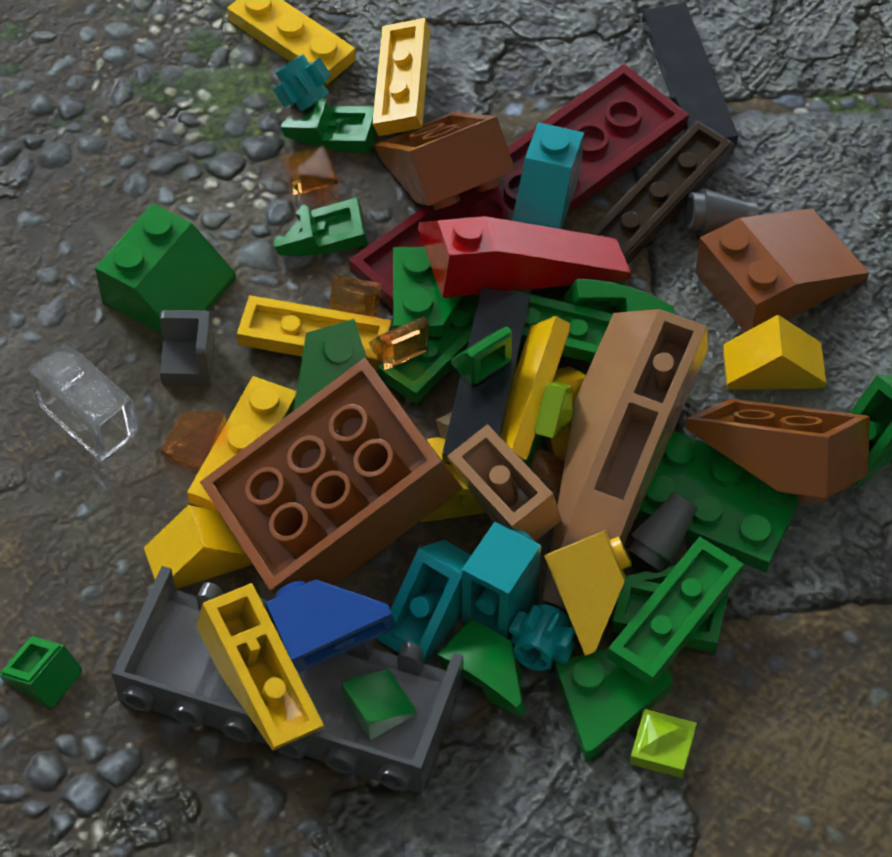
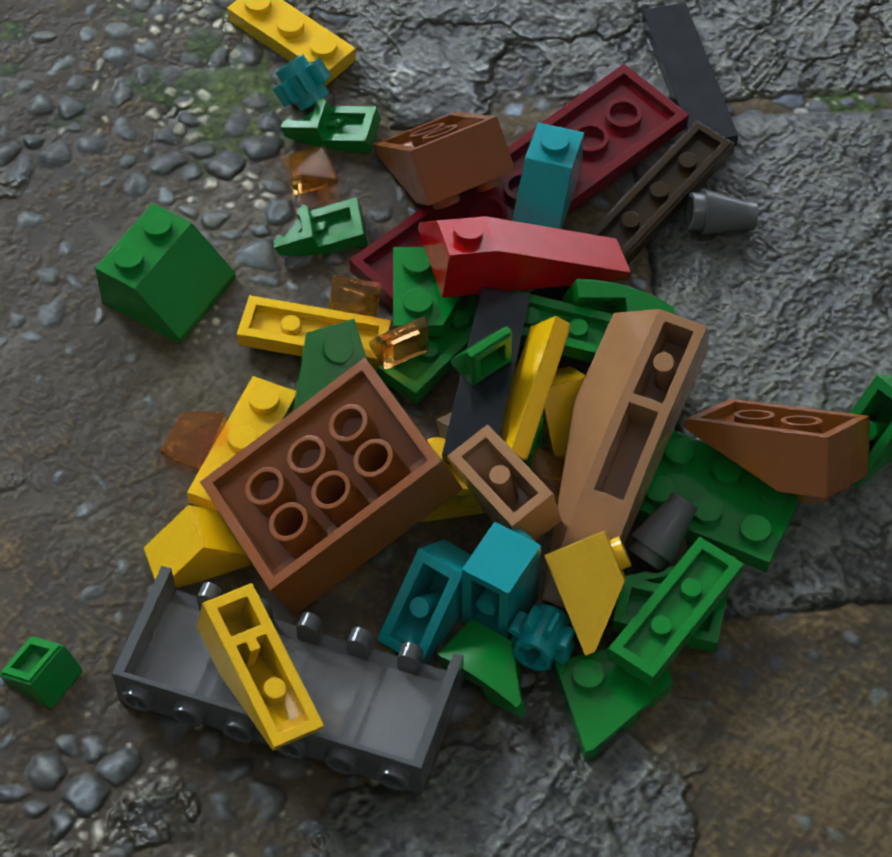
(83, 401): clear brick -> none
(186, 347): dark grey panel -> none
(325, 621): blue slope -> none
(377, 702): green slope -> none
(401, 77): yellow plate -> none
(555, 409): lime tile -> none
(663, 743): lime tile -> none
(774, 358): yellow slope -> none
(775, 265): dark orange slope -> none

